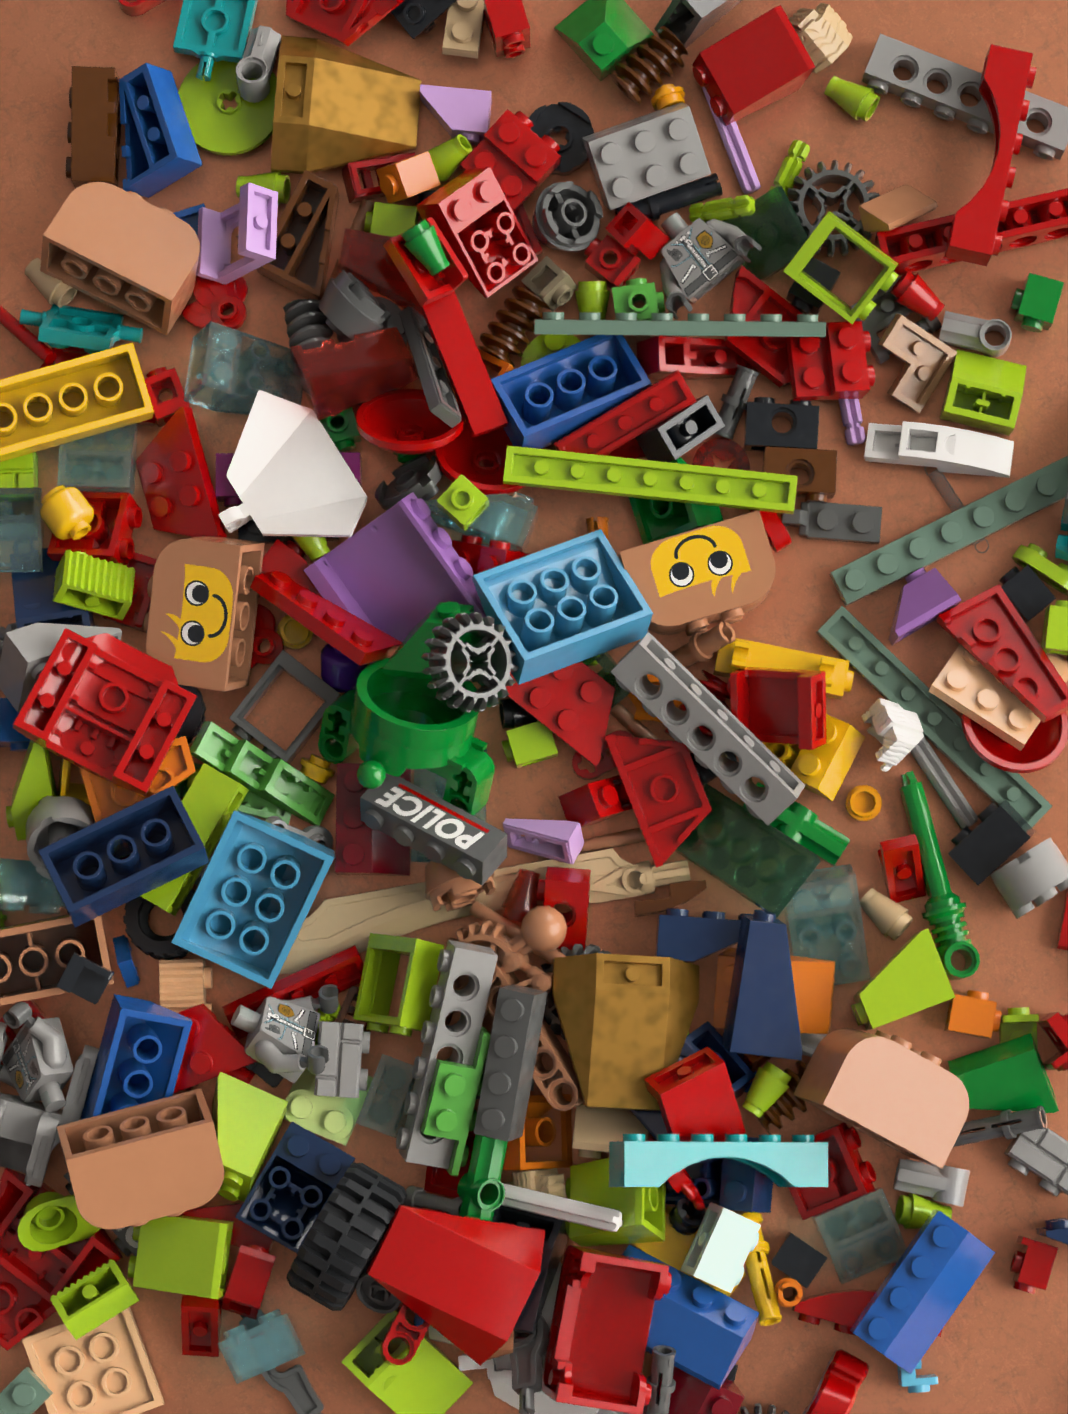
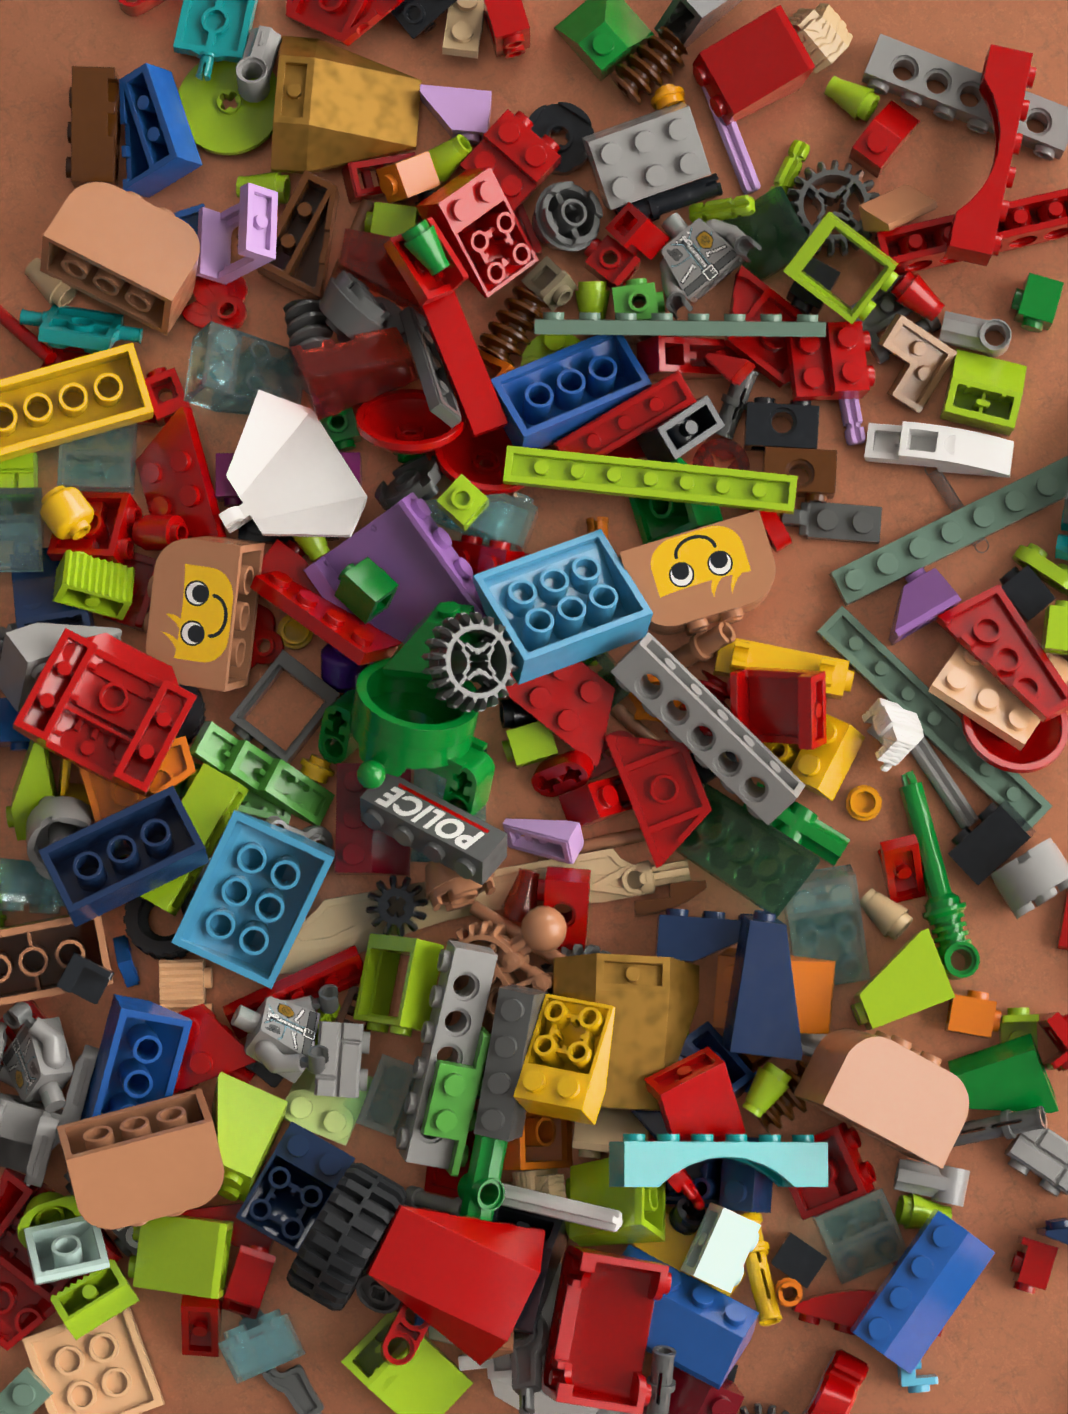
(65, 1250): none -> light aqua slope
(158, 531): none -> red brick
(365, 589): none -> green brick
(409, 908): none -> black gear
(558, 768): none -> red beam
(567, 1060): none -> yellow slope
(732, 368): none -> red slope
(883, 138): none -> red slope

